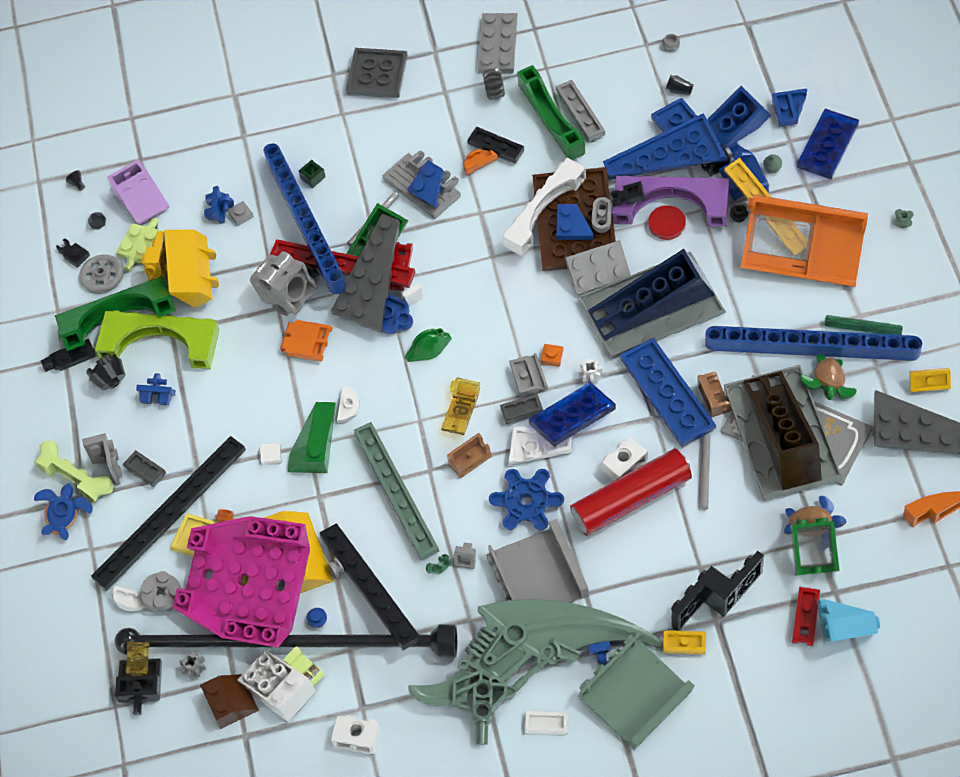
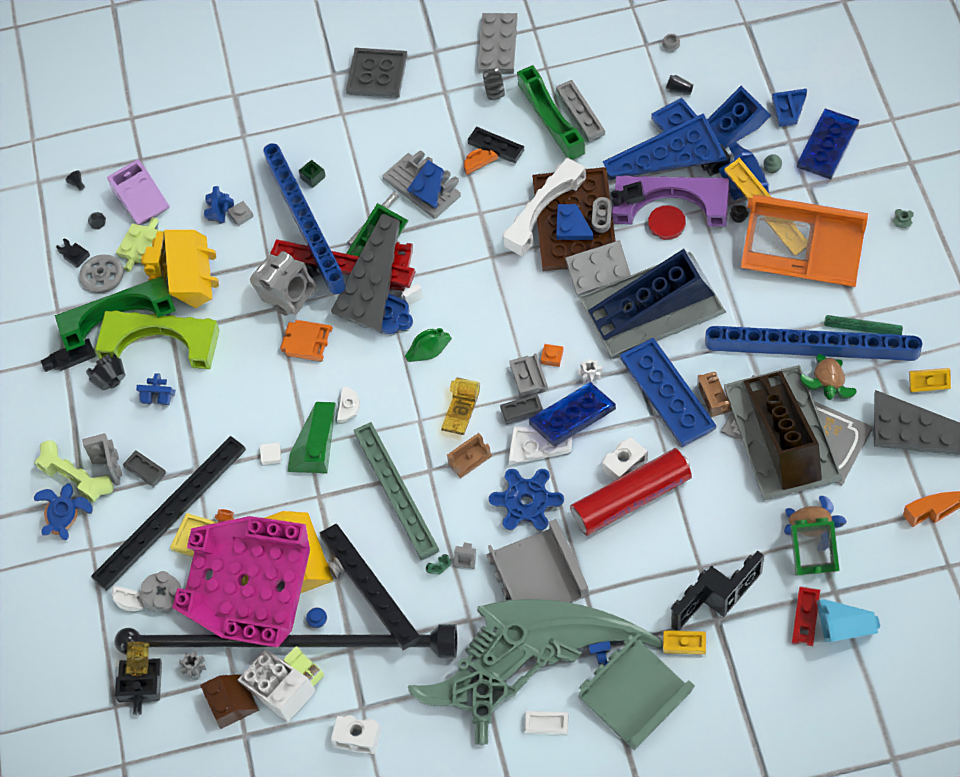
(704, 497): light grey bar -> none

